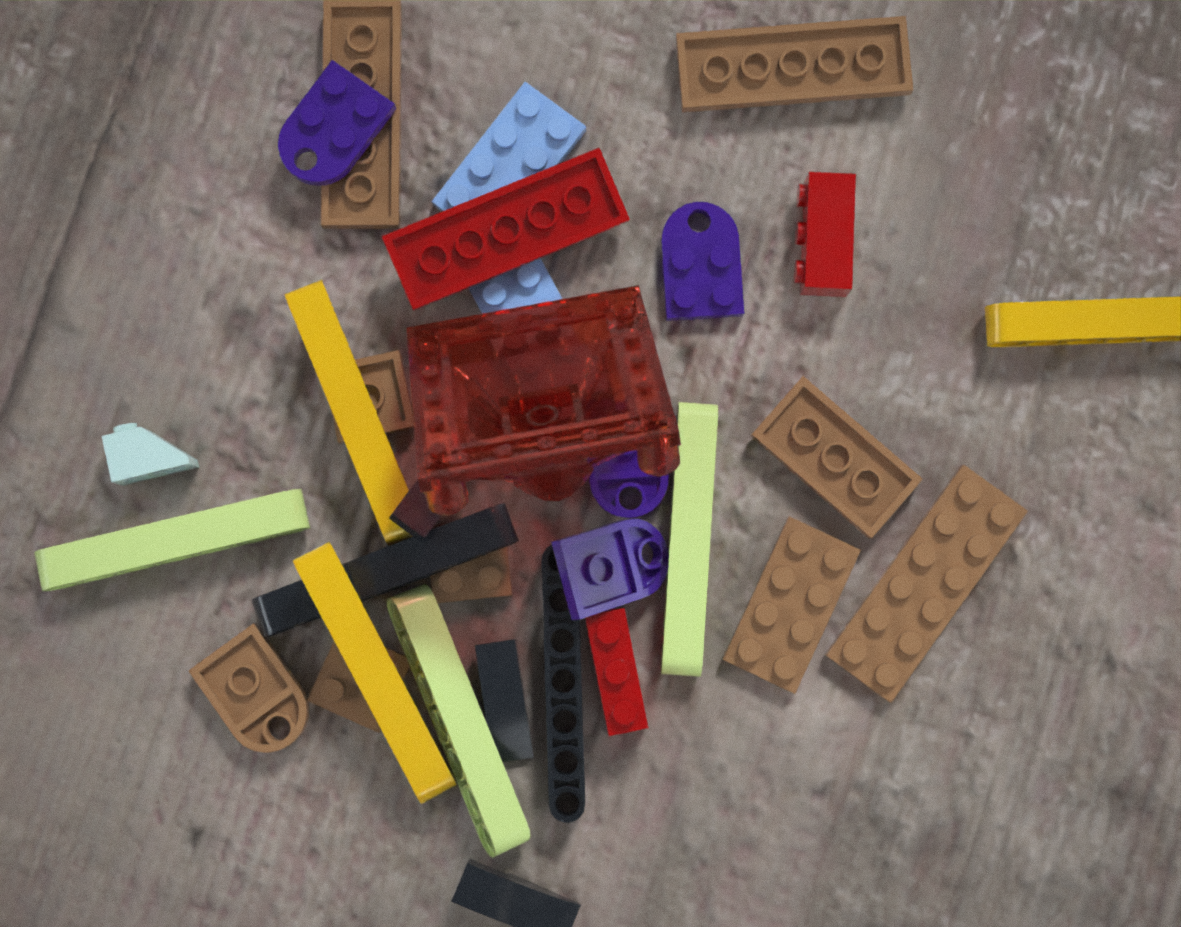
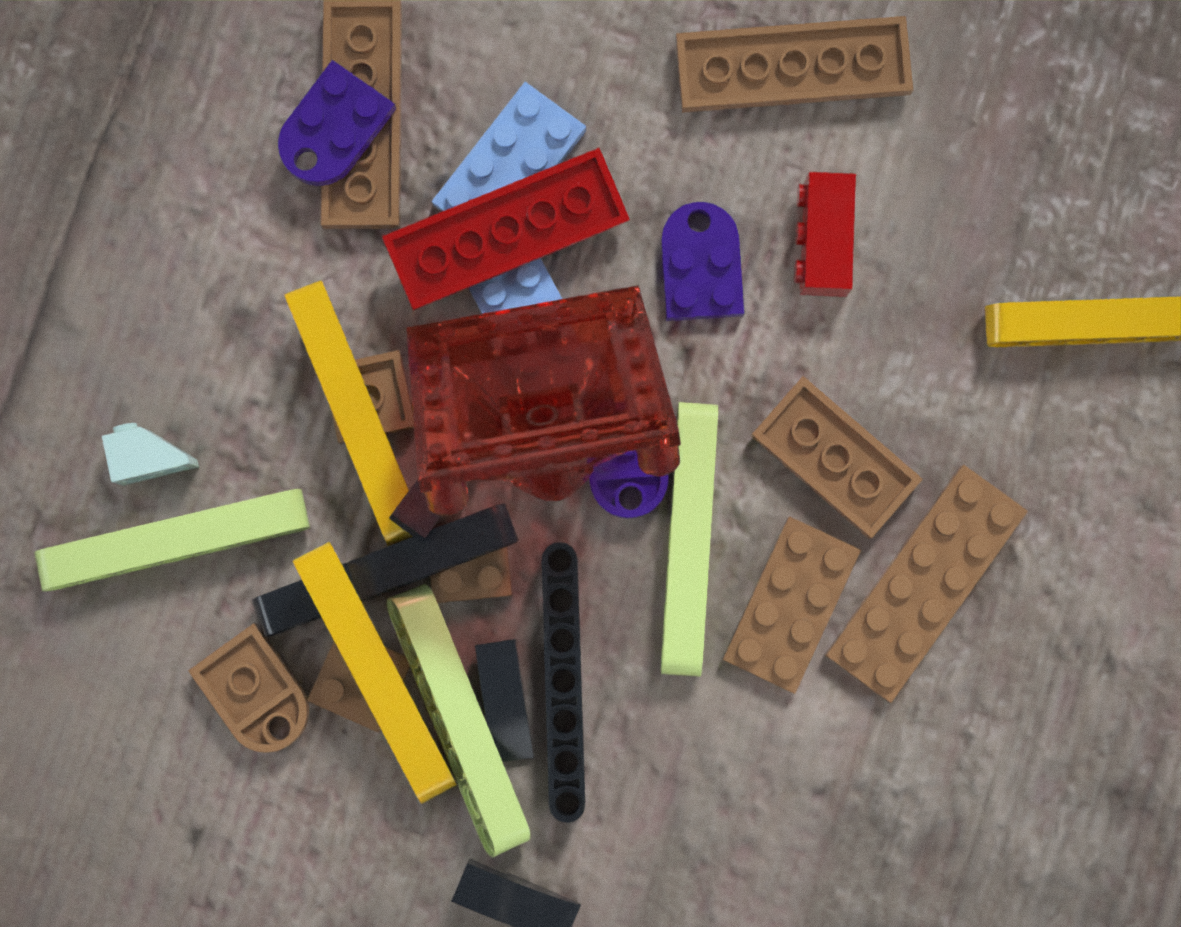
(607, 567): dark purple plate -> none
(616, 672): red brick -> none

